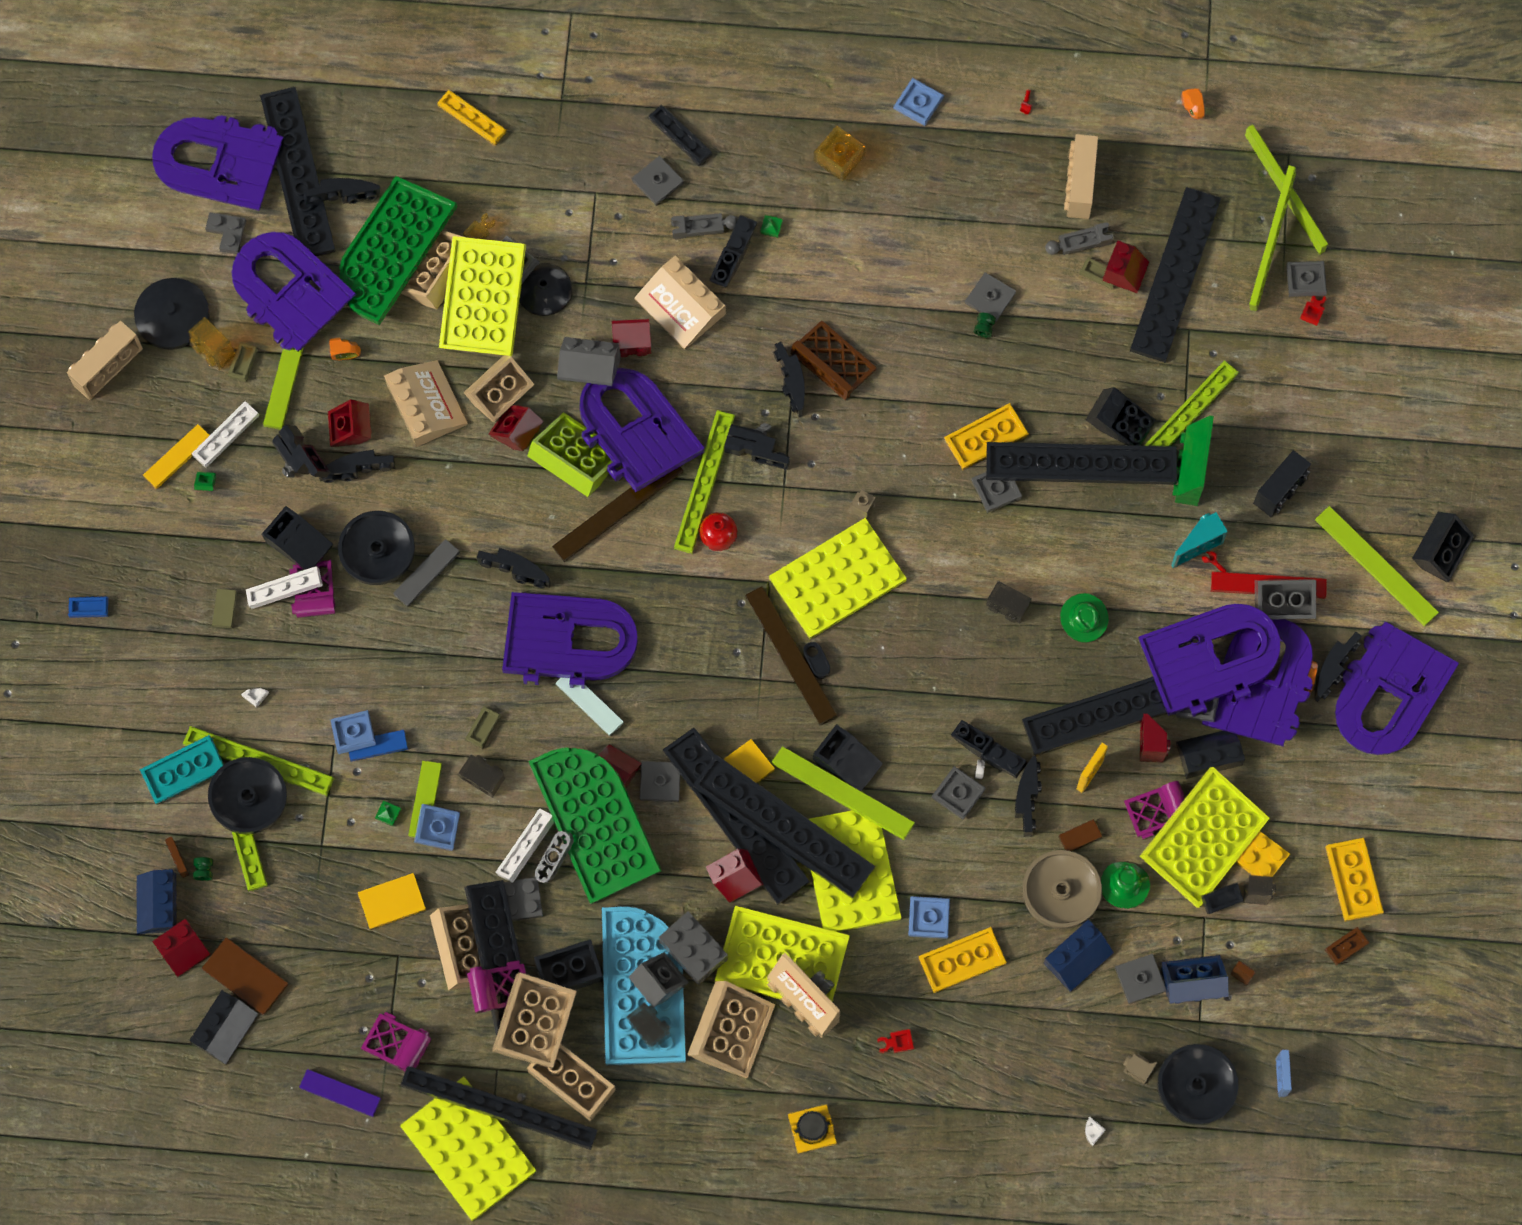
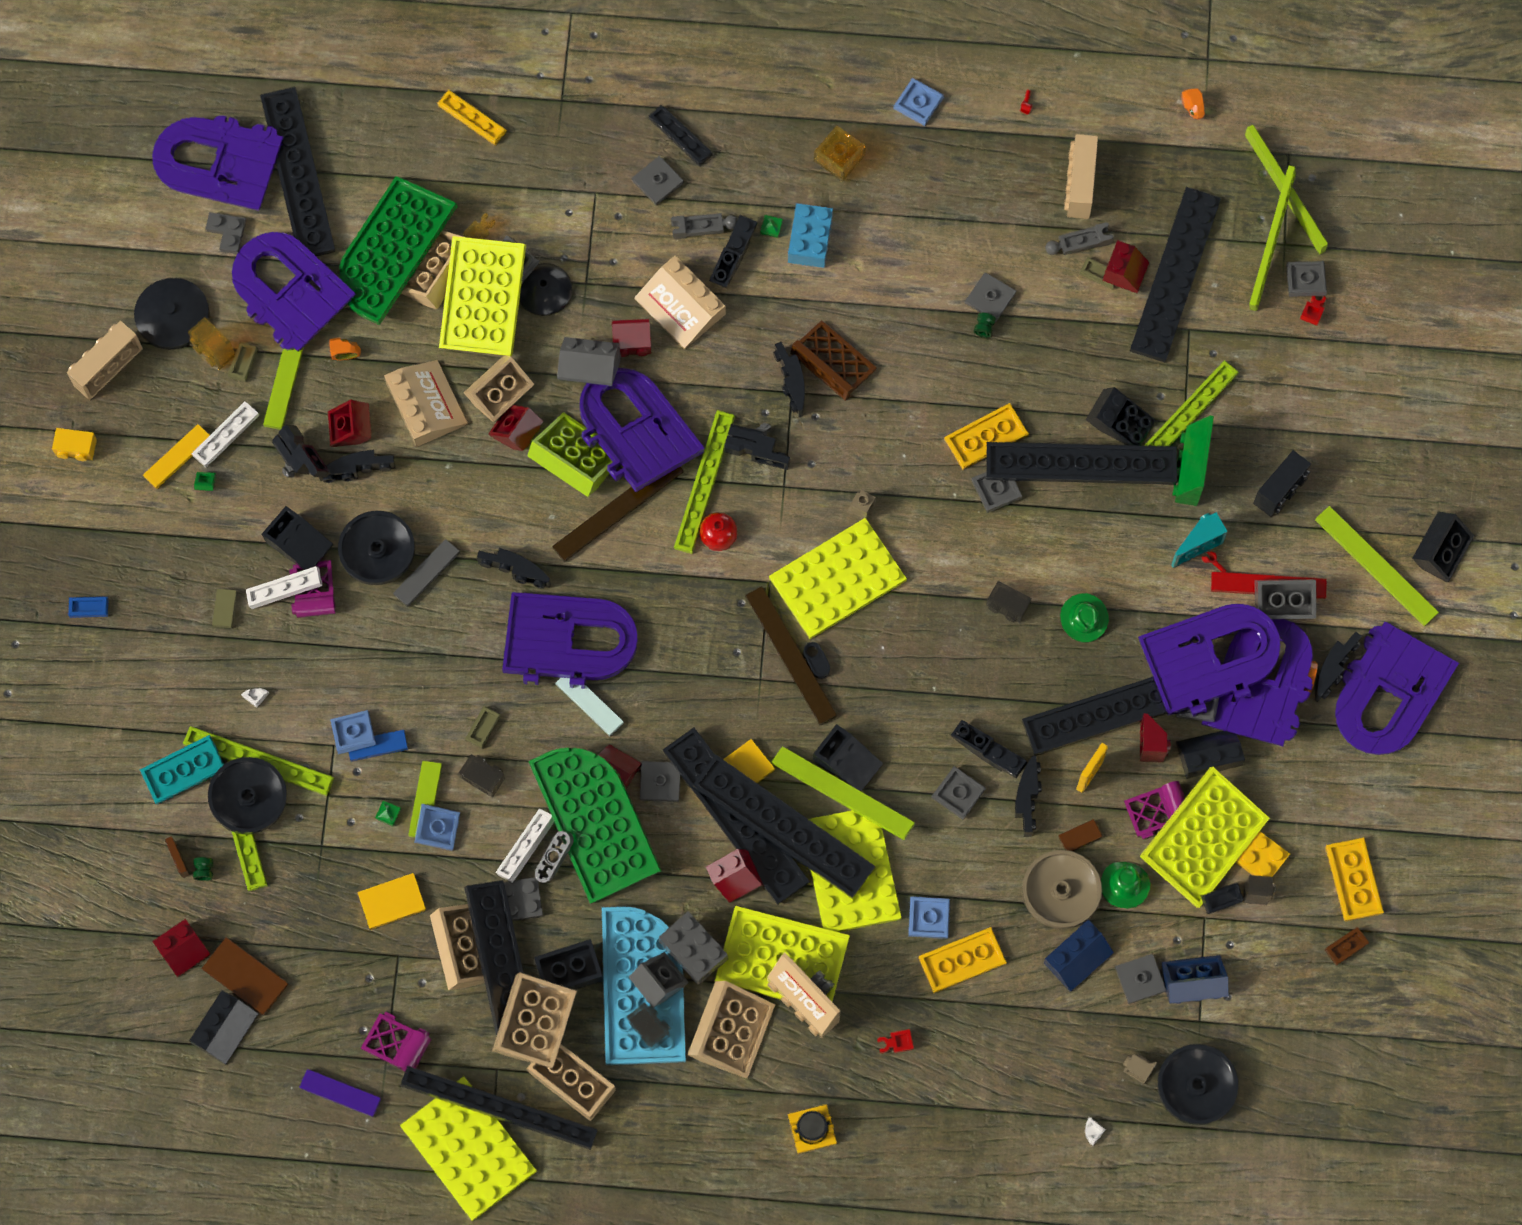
(74, 444): none -> yellow brick
(156, 901): dark blue slope -> none
(347, 189): black slope -> none
(483, 986): magenta piece -> none
(810, 235): none -> dark azure brick
(980, 769): white tile -> none
(1243, 973): reddish brown tile -> none
(1283, 1073): medium blue tile -> none

